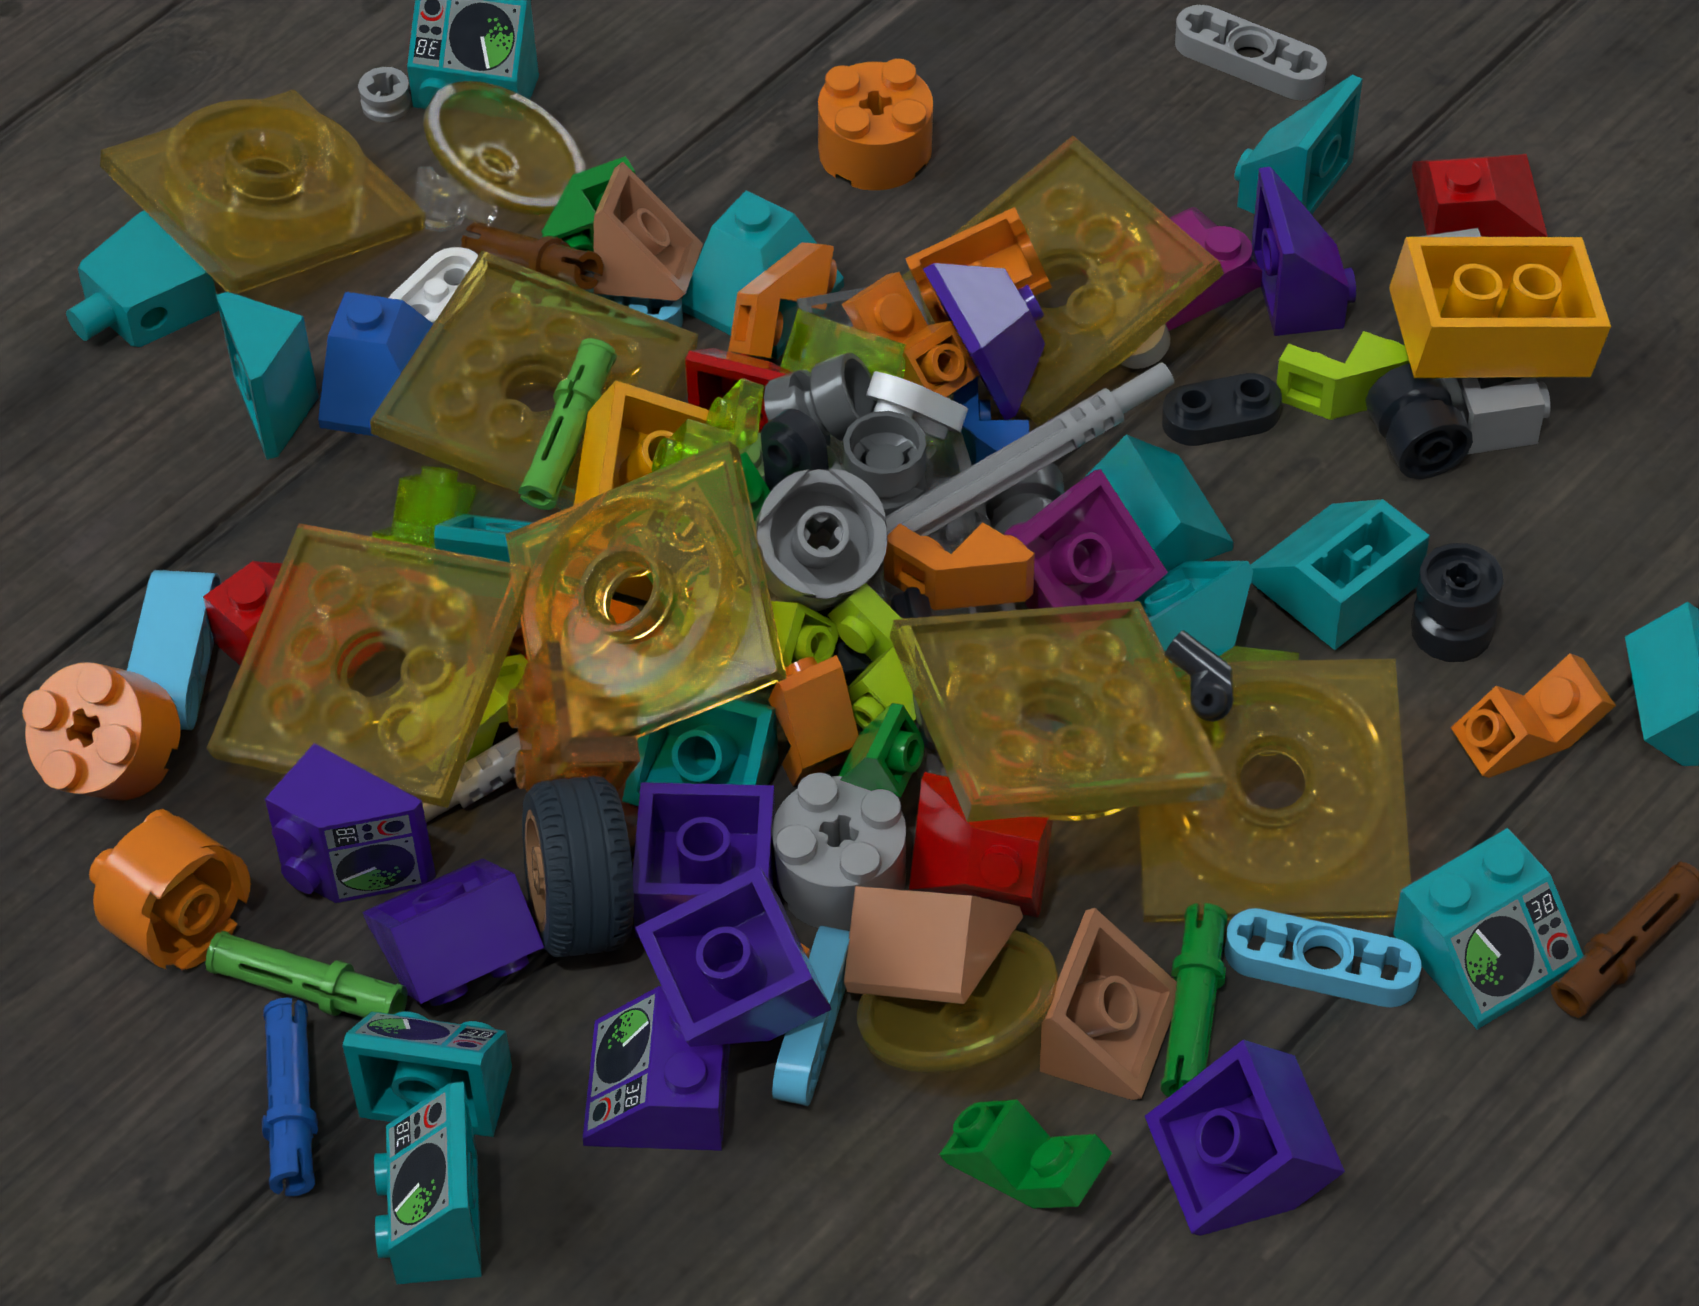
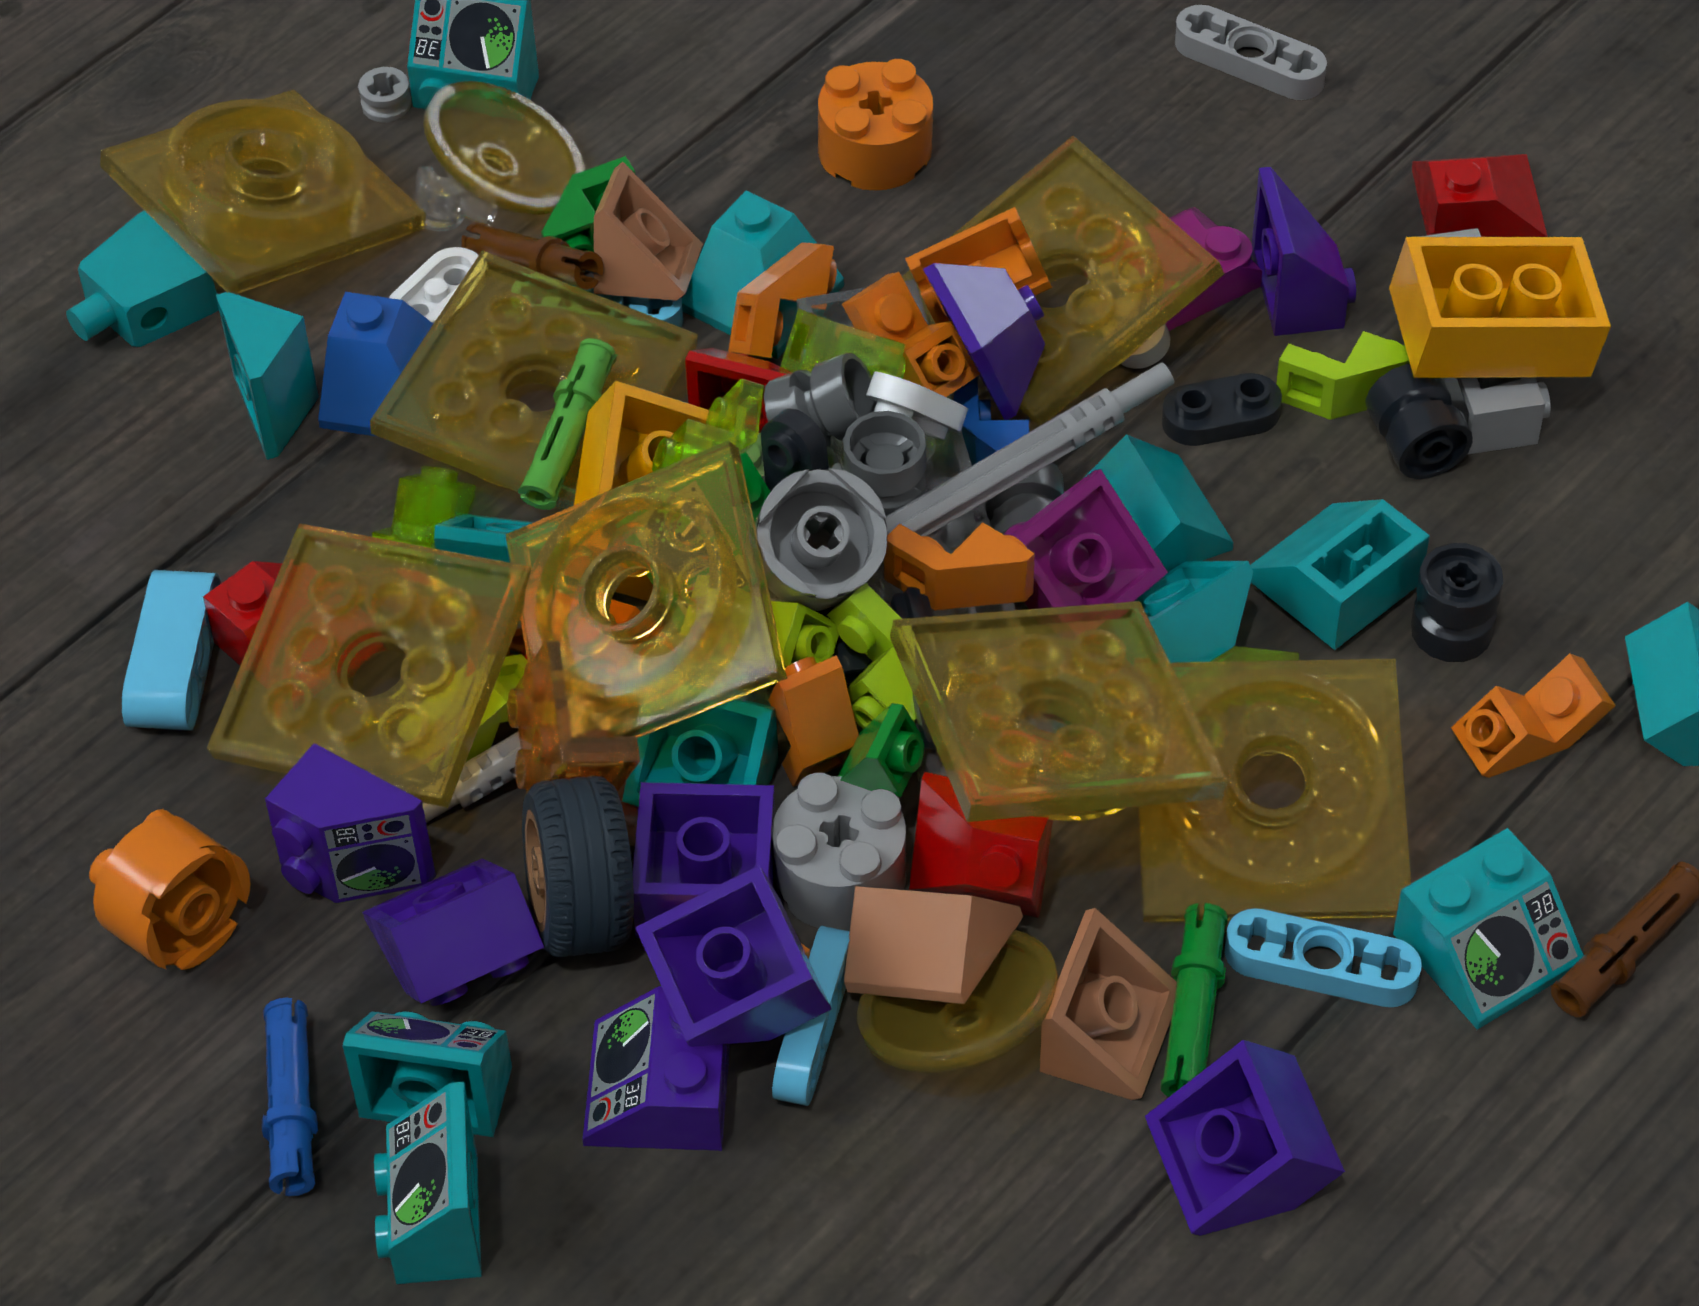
(101, 731): orange brick -> none
(330, 986): bright green pin -> none
(1018, 1157): green slope -> none
(1209, 676): black arm -> none
(1306, 148): teal slope -> none

